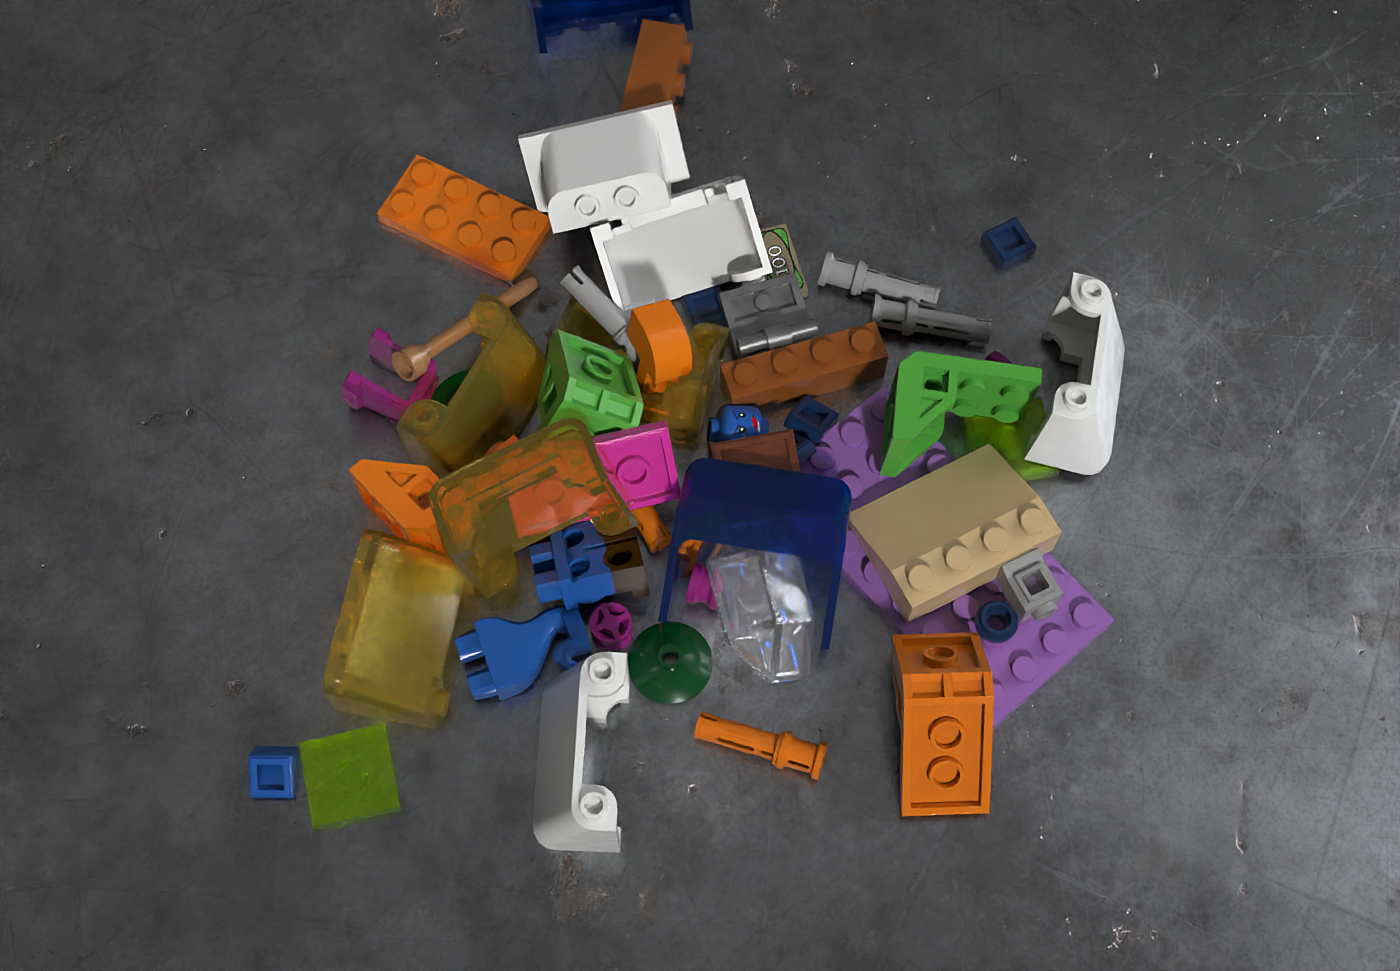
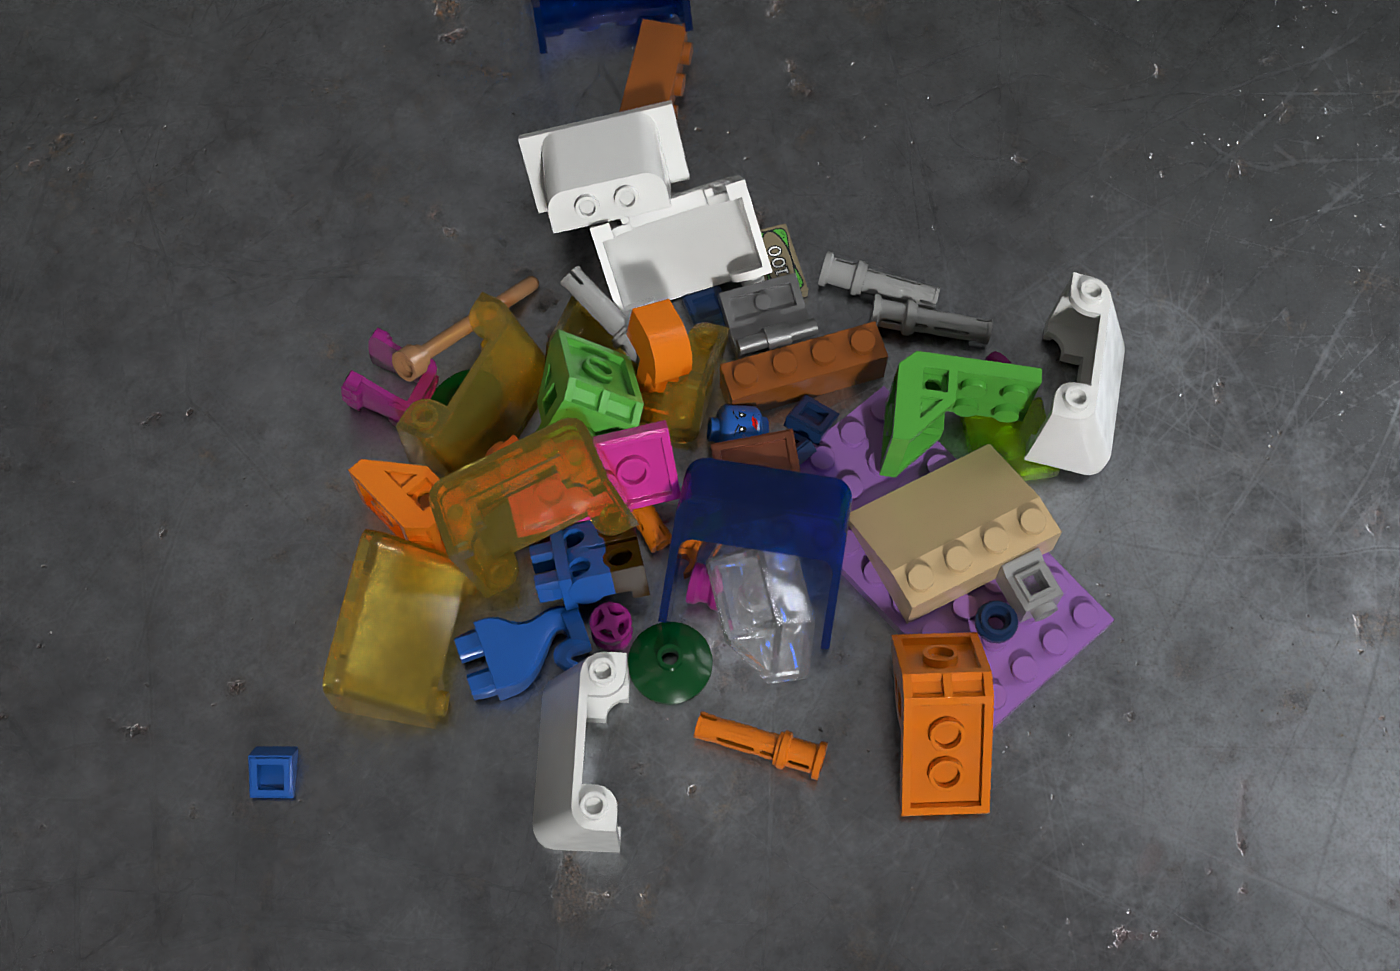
(350, 776): clear neon green tile -> none
(464, 219): orange plate -> none
(1008, 243): dark blue tile -> none

